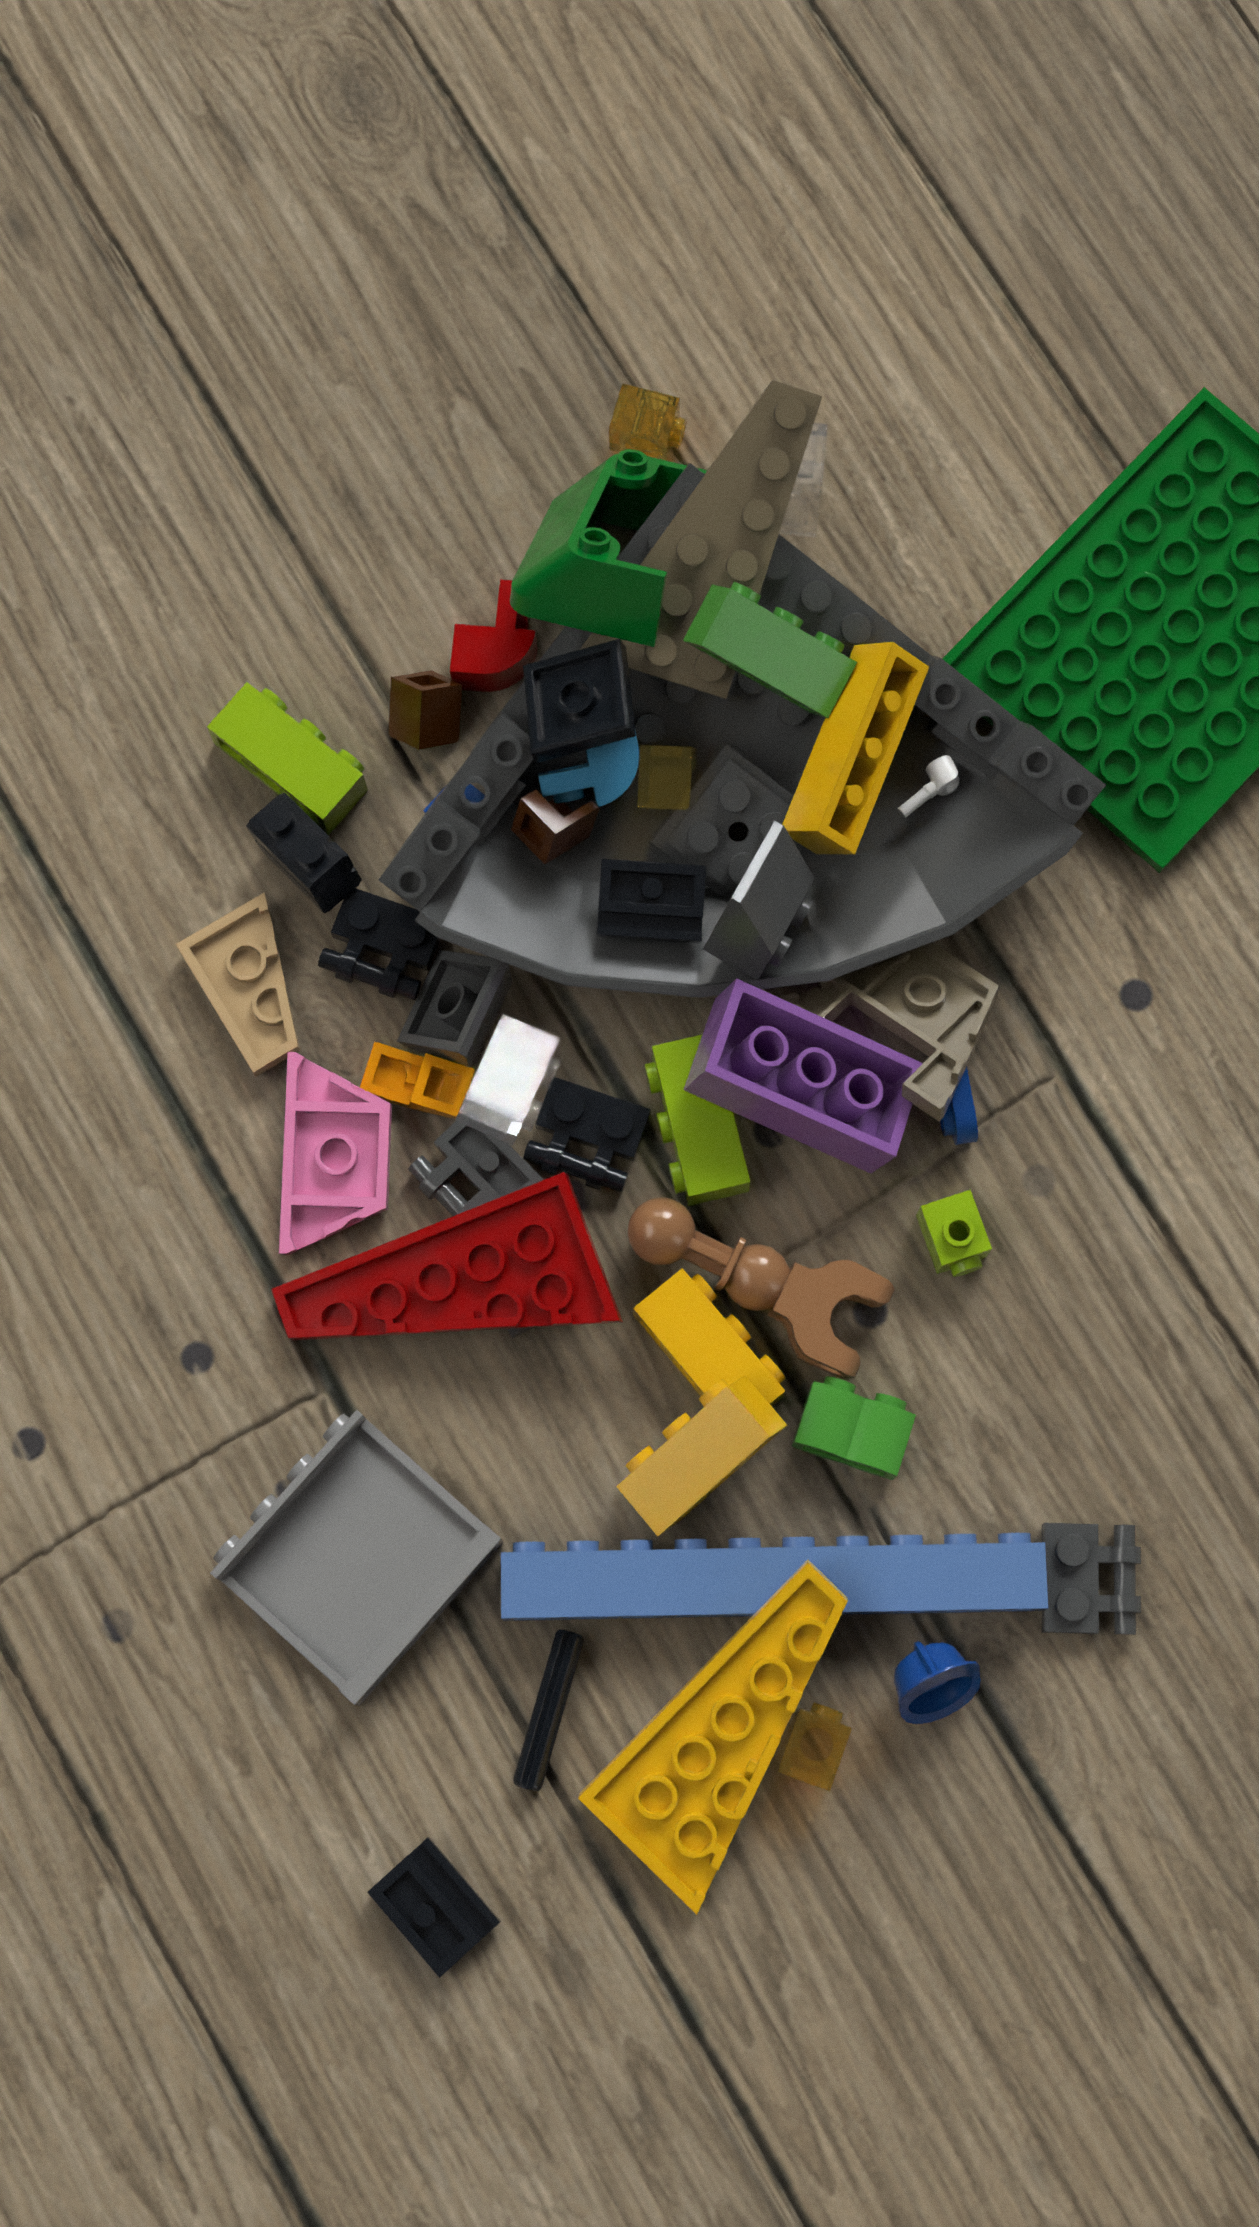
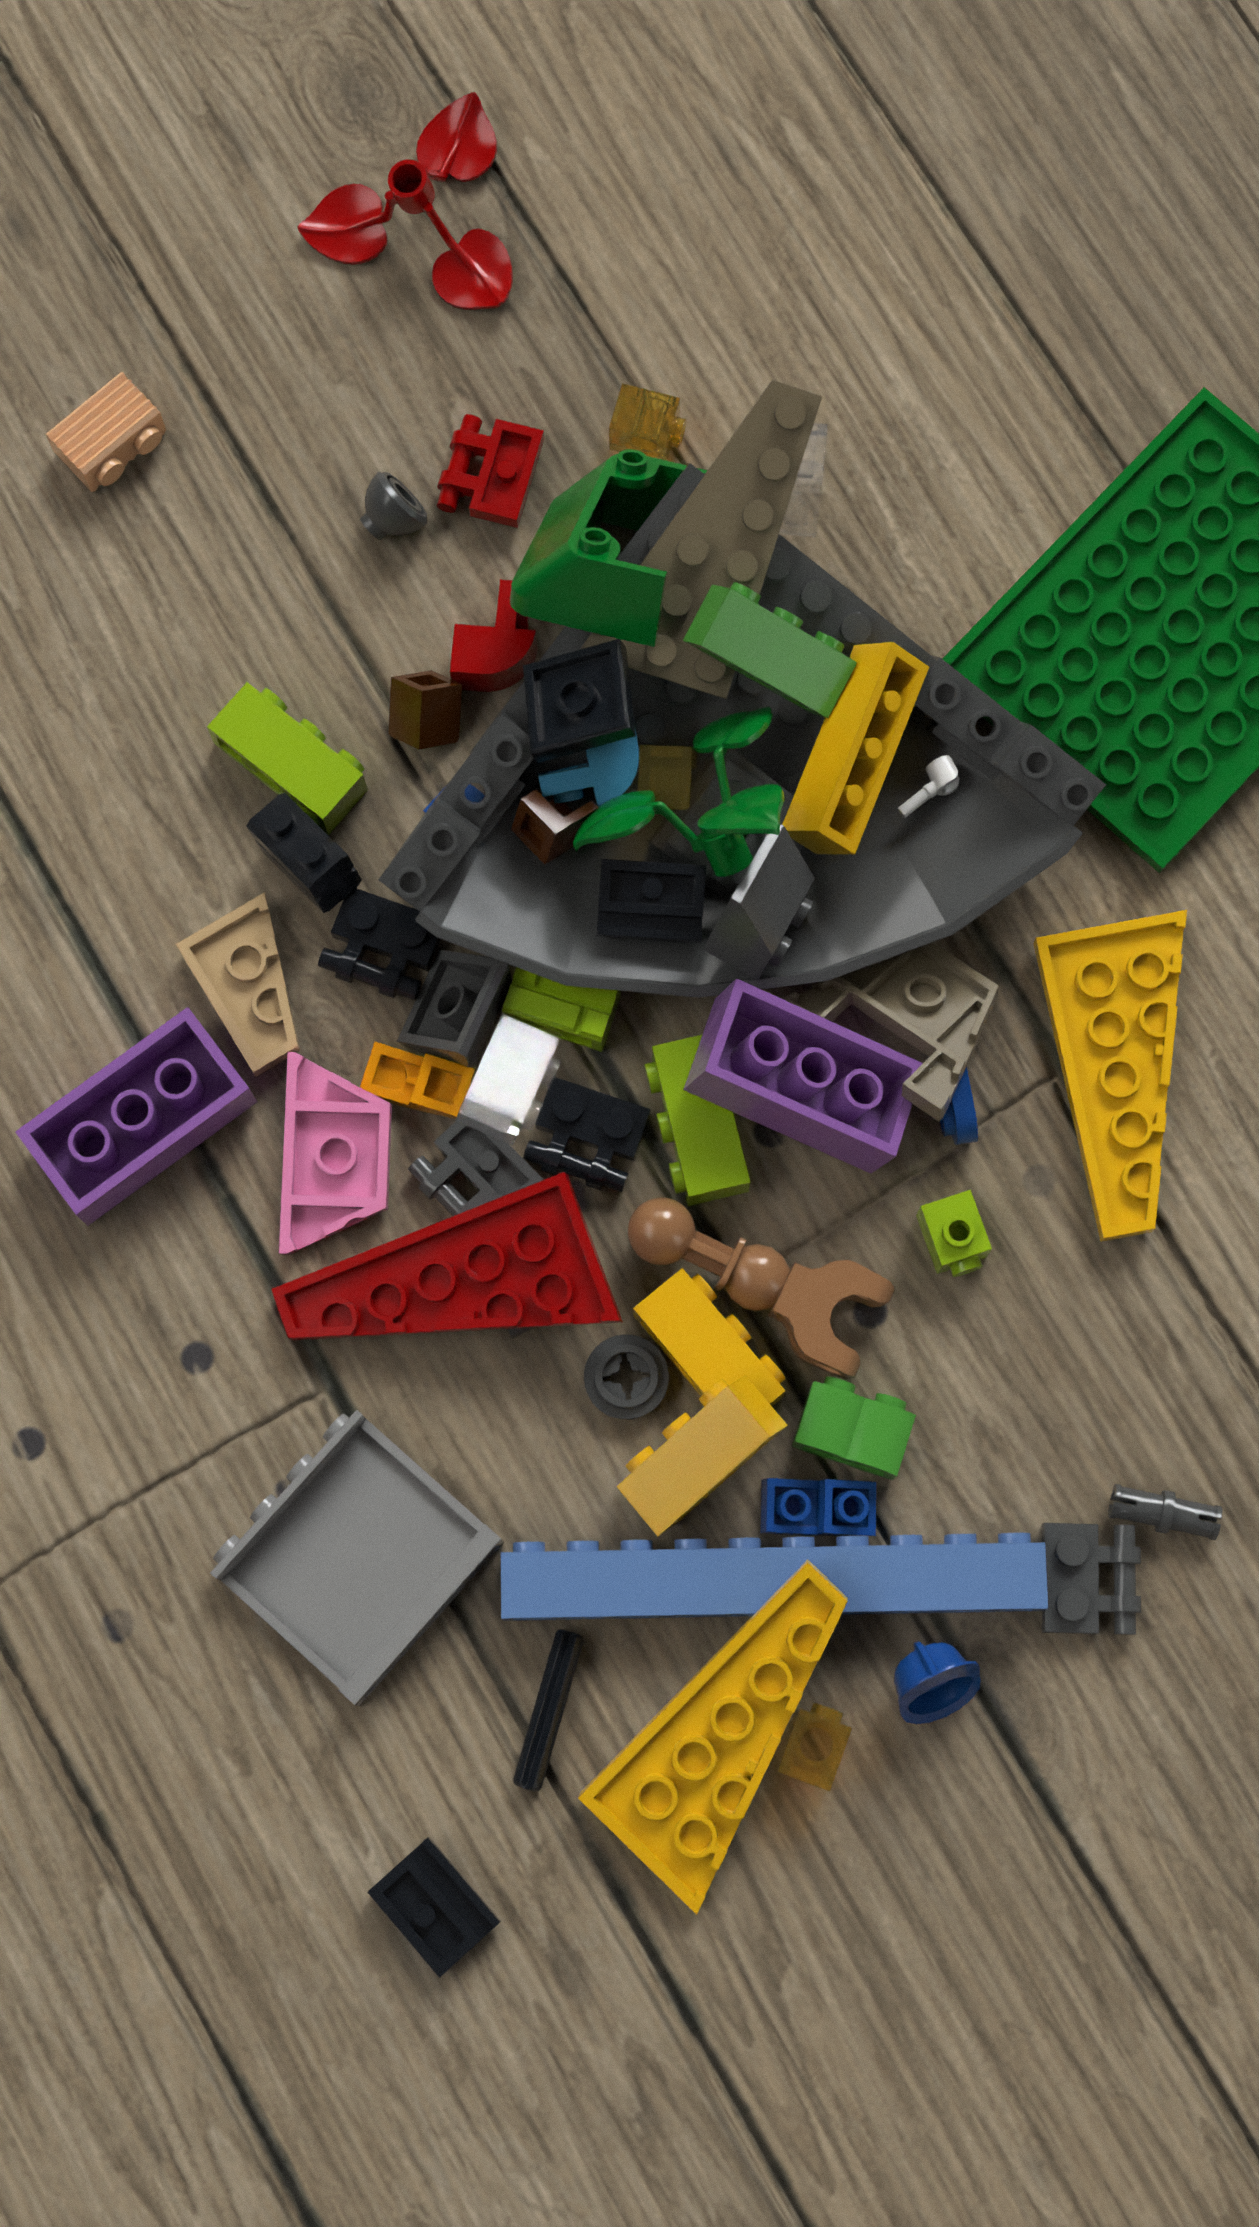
(107, 433): none -> light nougat brick
(136, 1116): none -> medium lavender brick
(391, 508): none -> dark grey brick
(456, 144): none -> red plant
(504, 475): none -> red plate
(563, 1011): none -> lime brick
(643, 1358): none -> dark grey gear
(721, 828): none -> green plant
(818, 1507): none -> blue slope
(1114, 1035): none -> yellow wing
(1165, 1511): none -> dark grey pin

